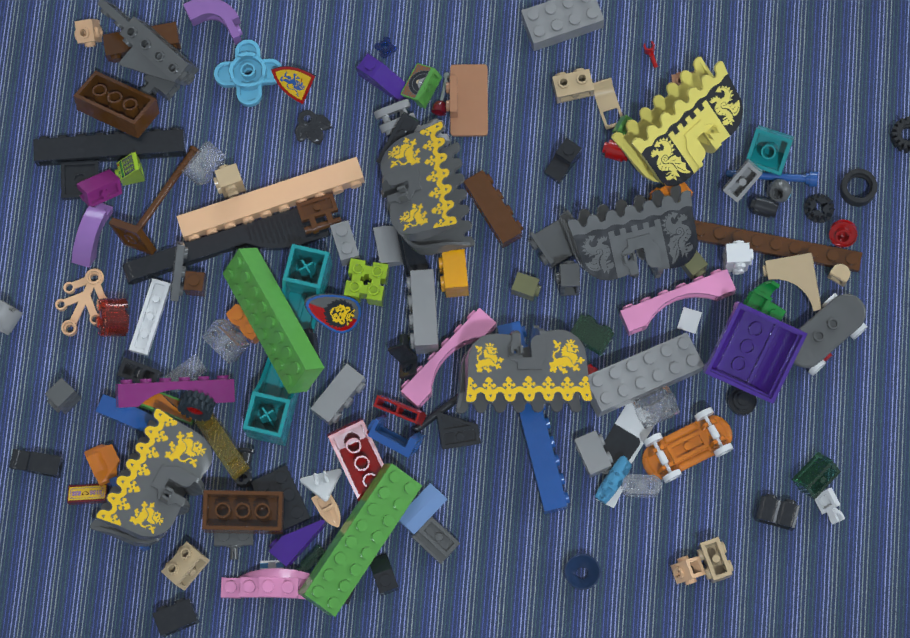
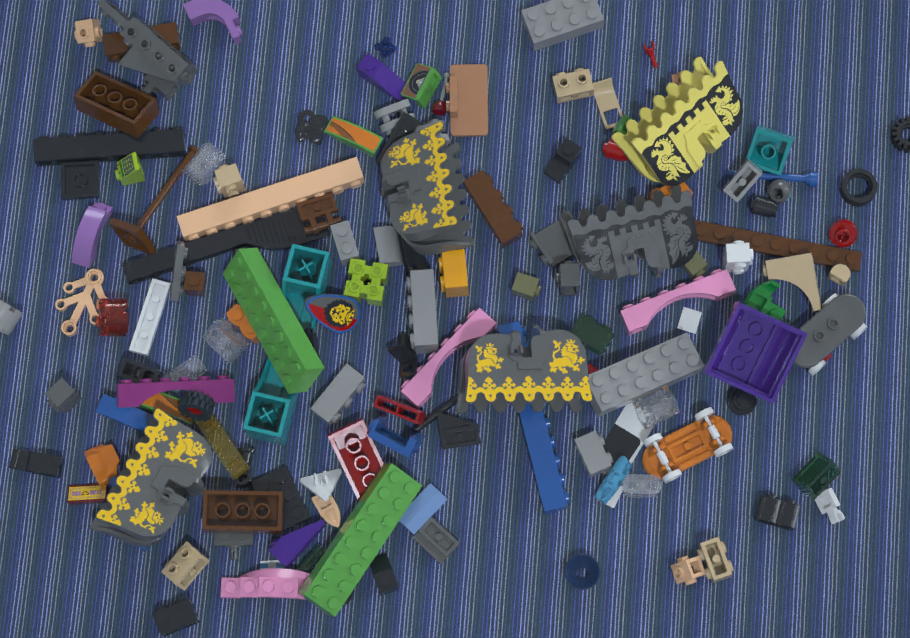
(100, 188): magenta hinge -> none
(234, 72): medium azure plant -> none
(294, 81): shield -> none
(353, 136): none -> slope
(818, 216): black gear -> none

